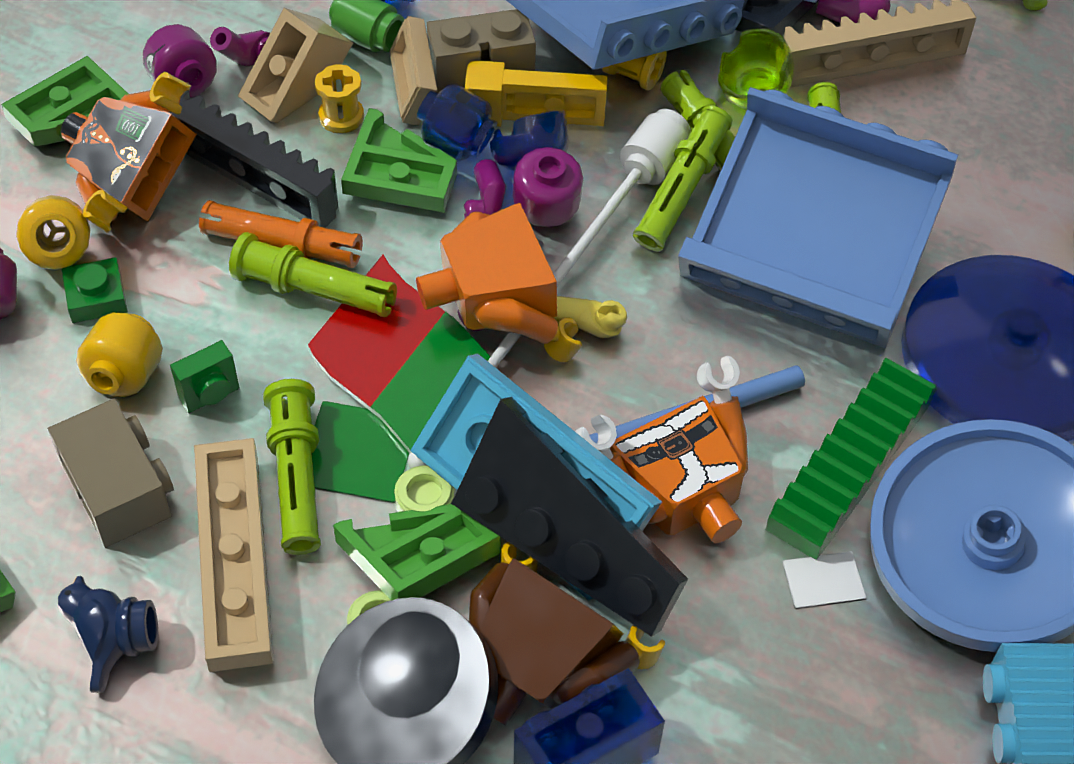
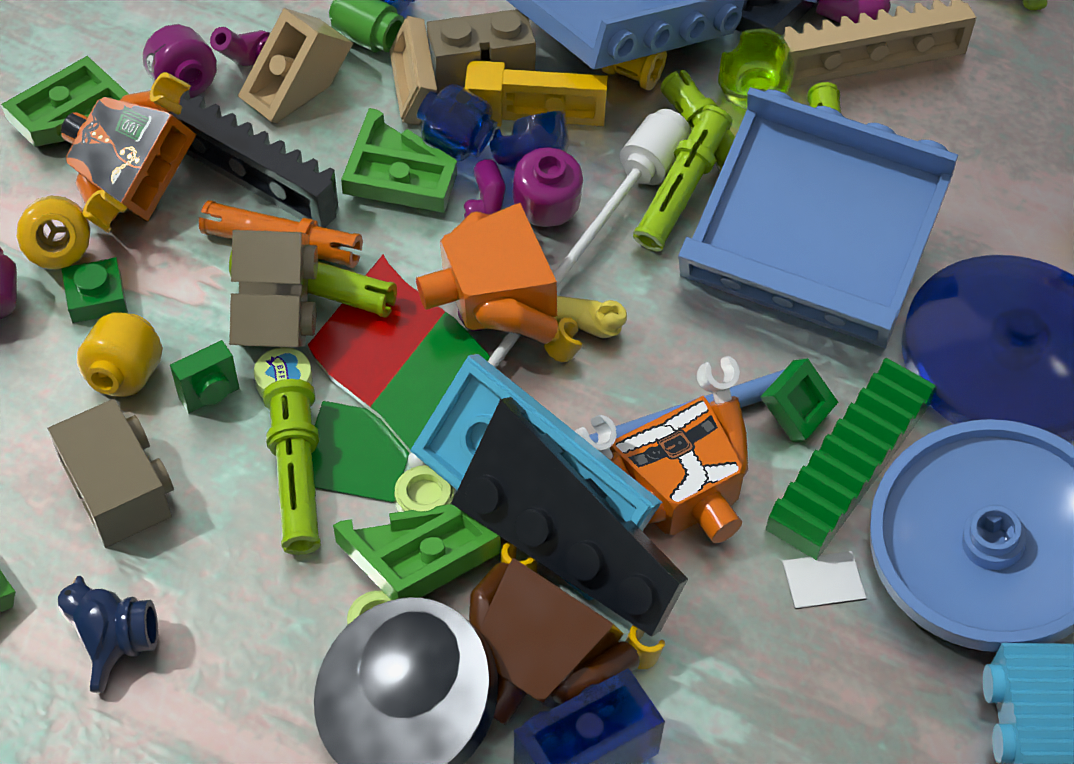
(232, 556): tan gear -> none
(272, 288): none -> dark tan piece
(279, 365): none -> yellowish green tile
(347, 98): yellow bush -> none
(799, 399): none -> green plate

